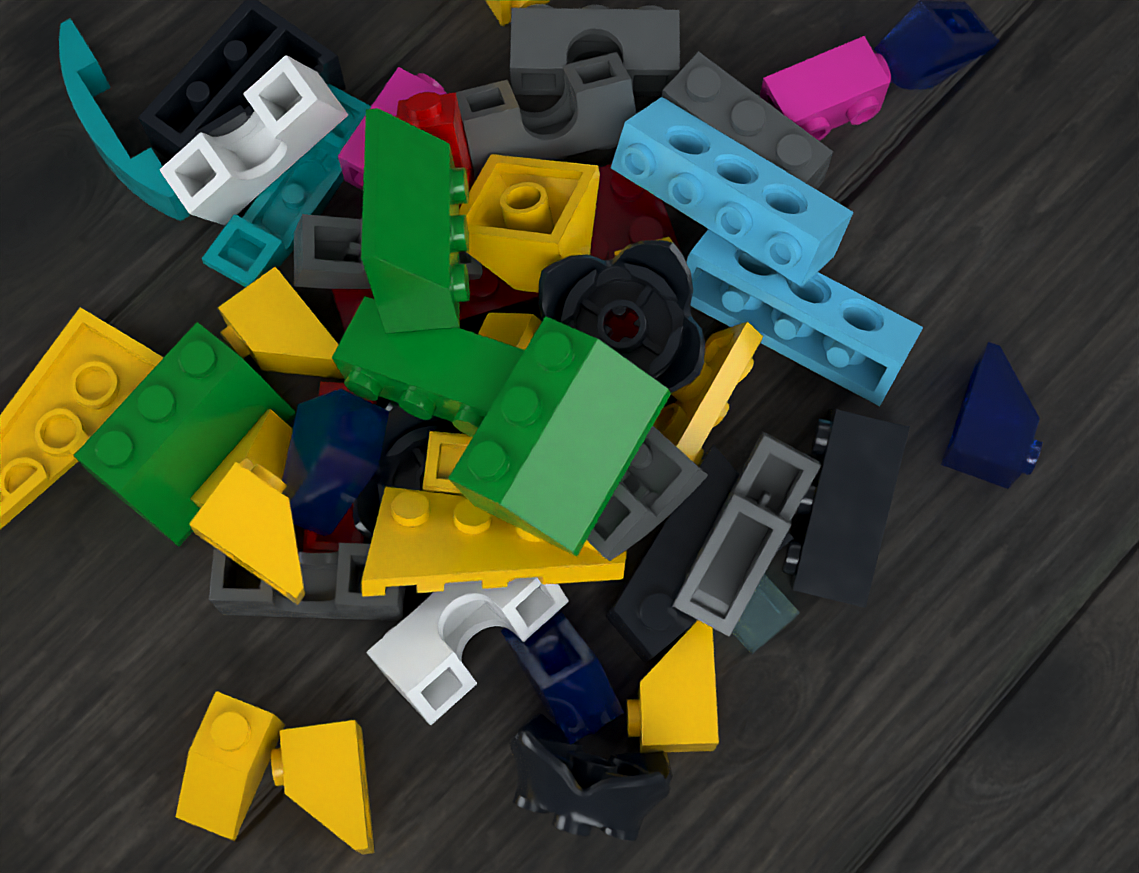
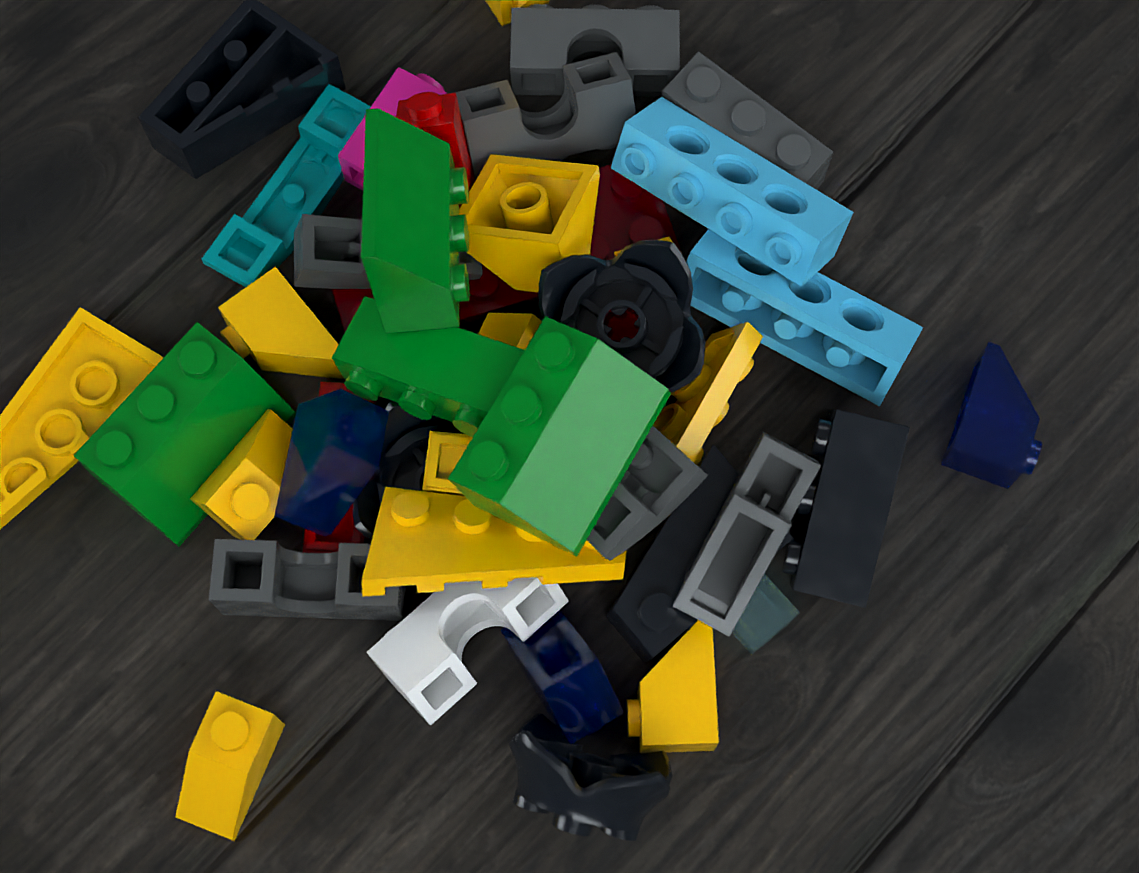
(84, 81): teal slope -> none
(229, 171): white arch -> none
(254, 527): yellow slope -> none
(328, 778): yellow slope -> none
(830, 88): dark pink brick -> none
(934, 43): clear blue slope -> none

